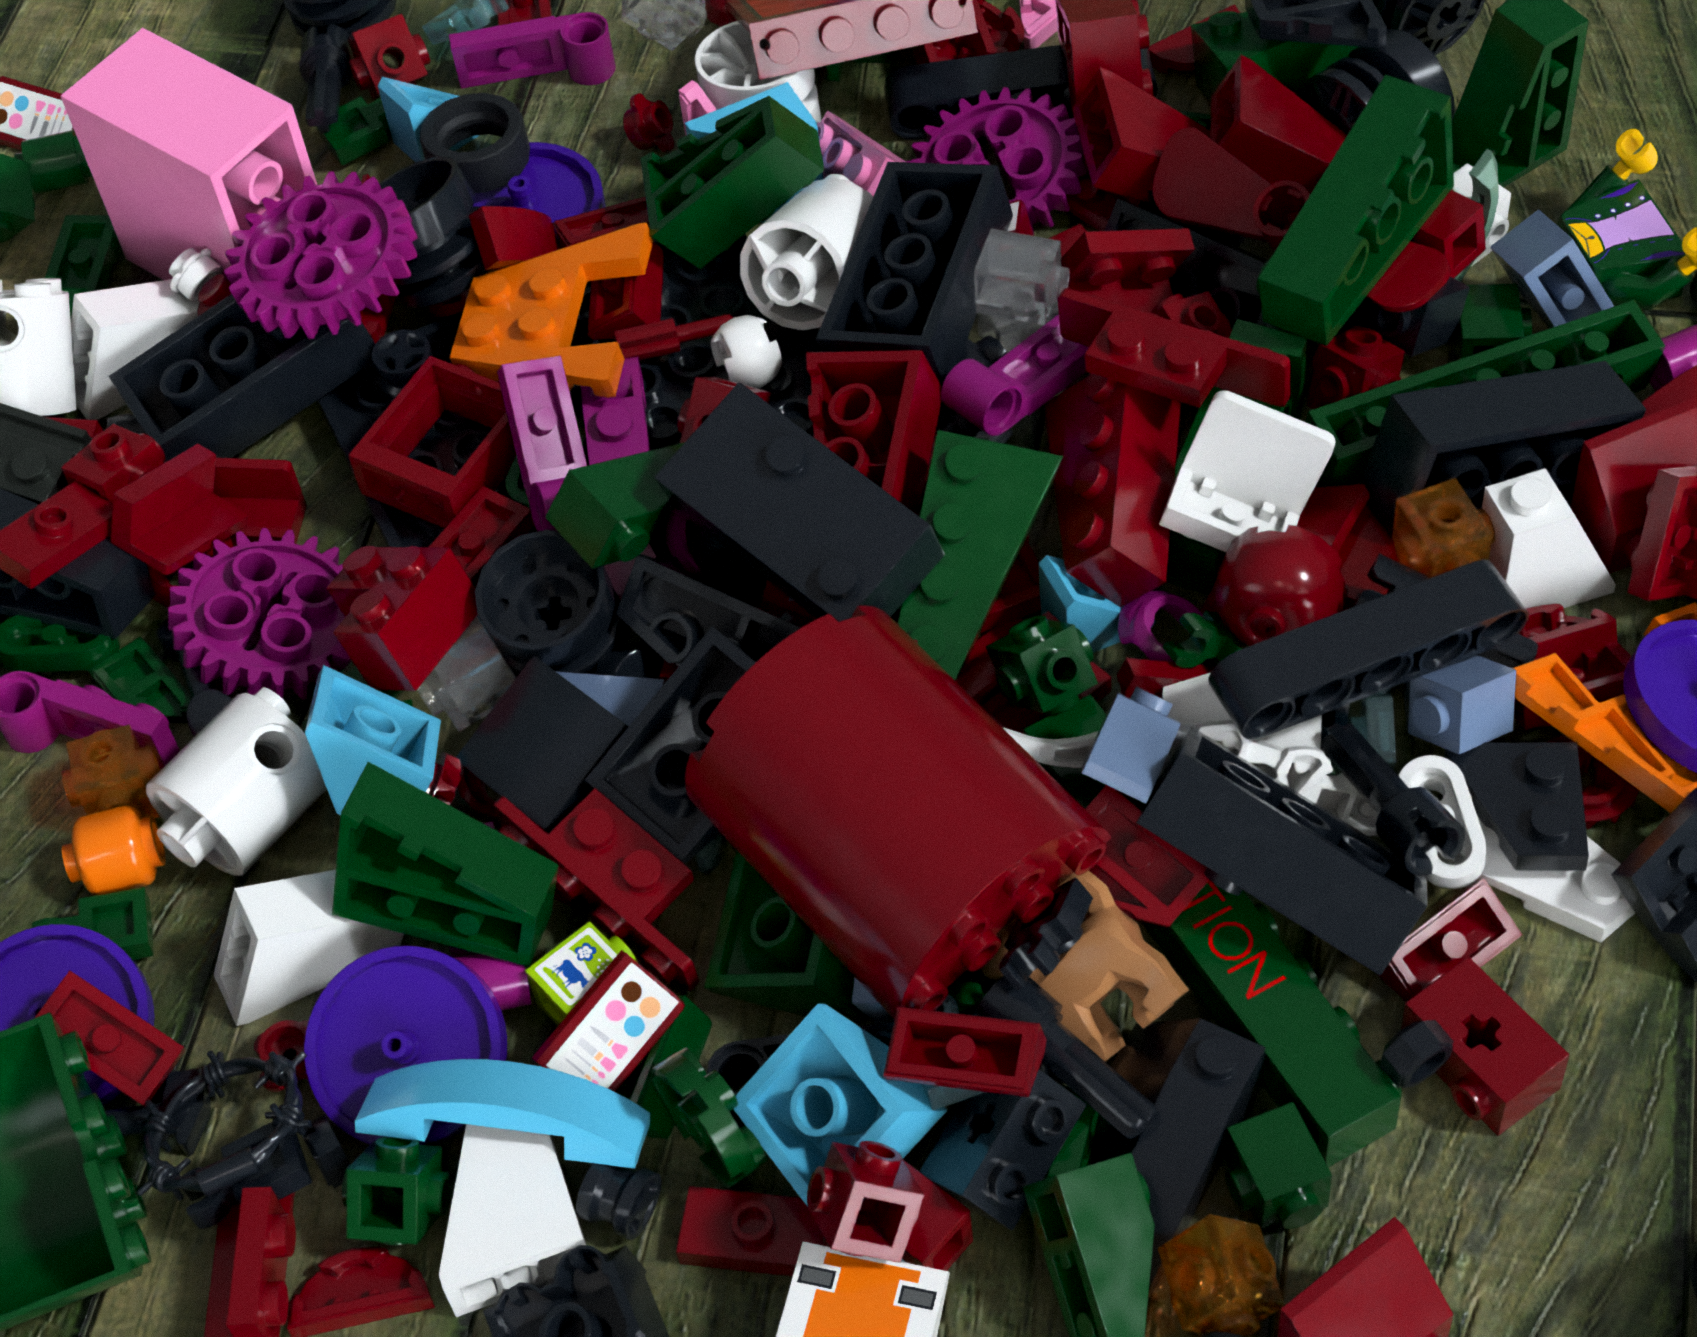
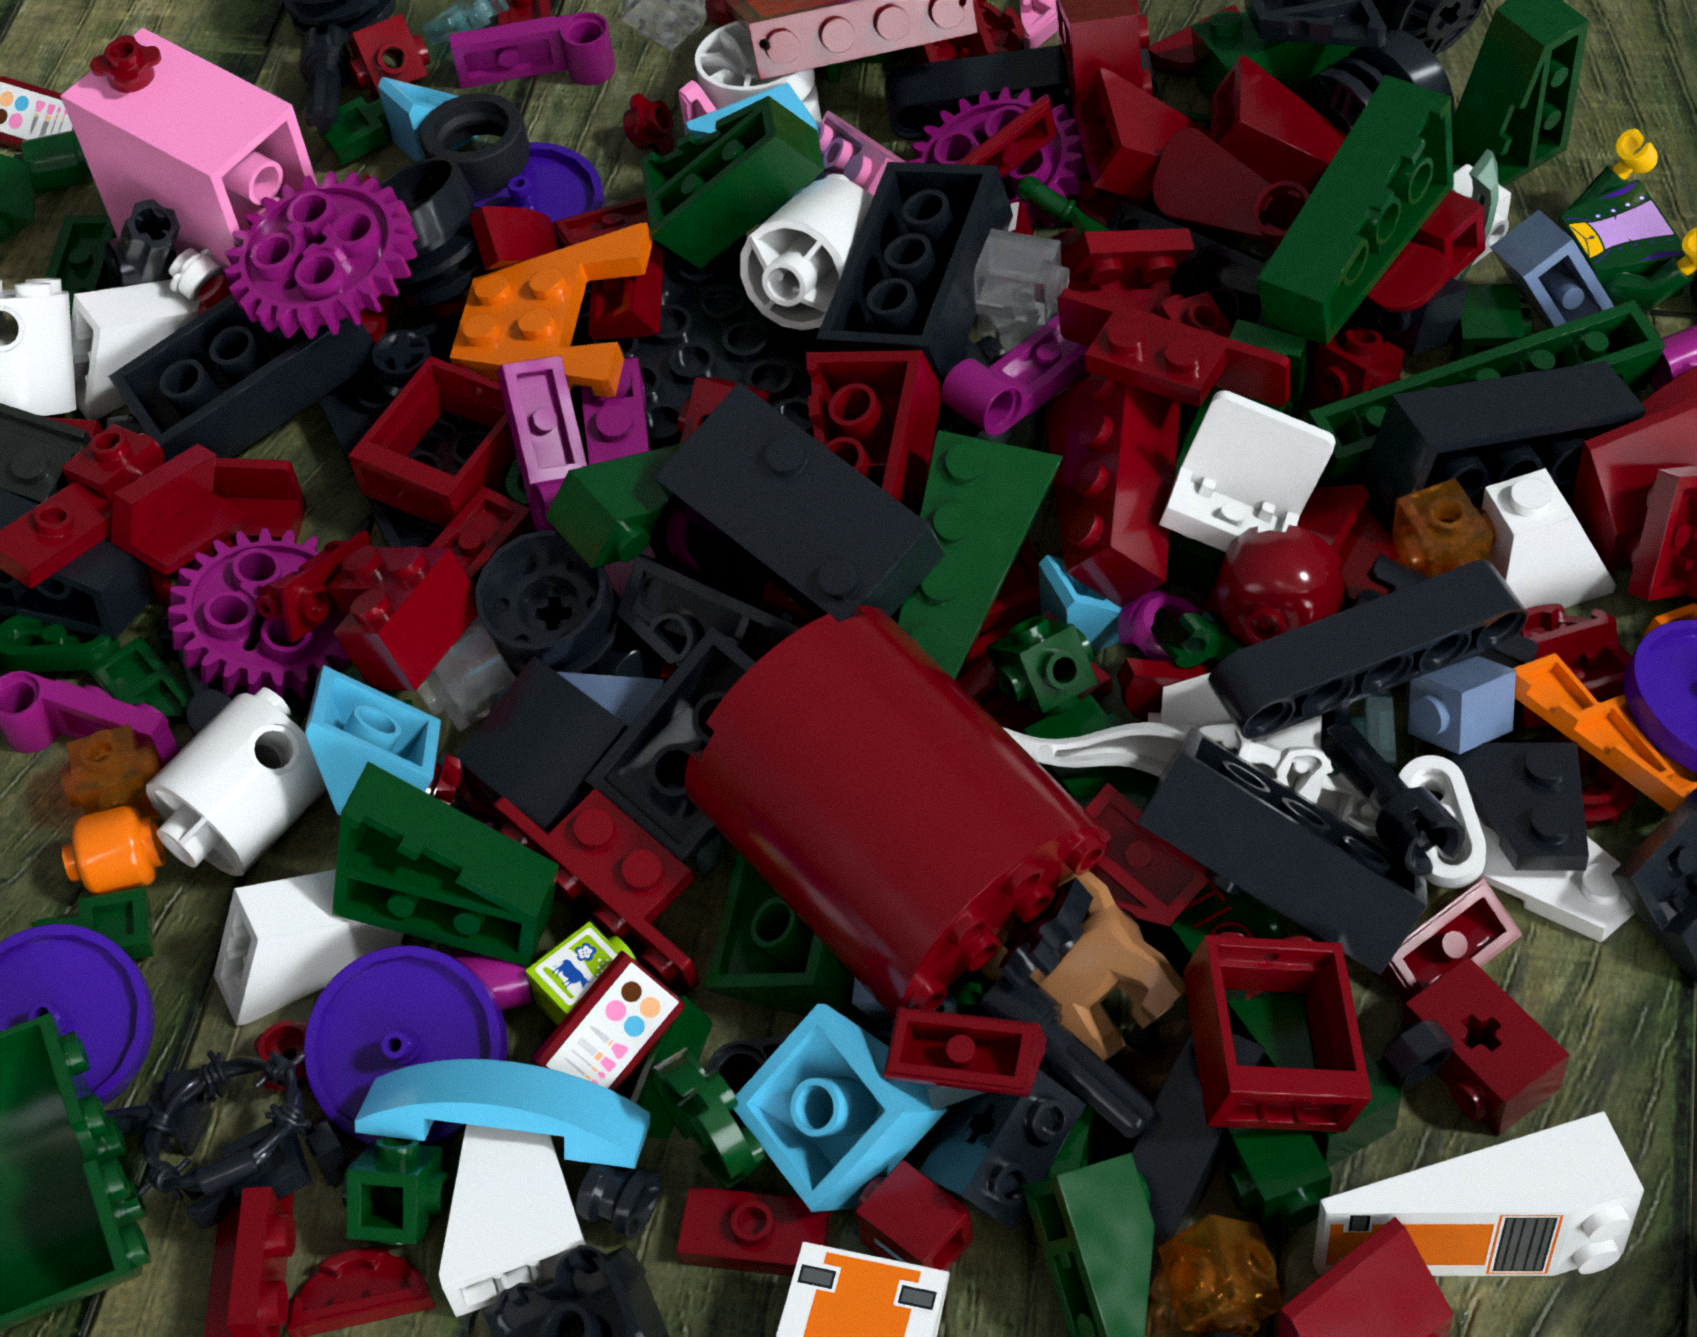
(117, 1041): dark red plate -> none
(127, 64): none -> dark red plate
(144, 247): none -> black piece
(303, 597): none -> dark red hinge
(664, 337): dark red axle -> none
(746, 351): white piece -> none
(865, 1200): dark red brick -> none
(1016, 140): none -> dark red slope
(1055, 205): none -> dark green piece
(1132, 744): sand blue slope -> none
(1277, 1096): none -> dark red window
(1504, 1210): none -> white slope

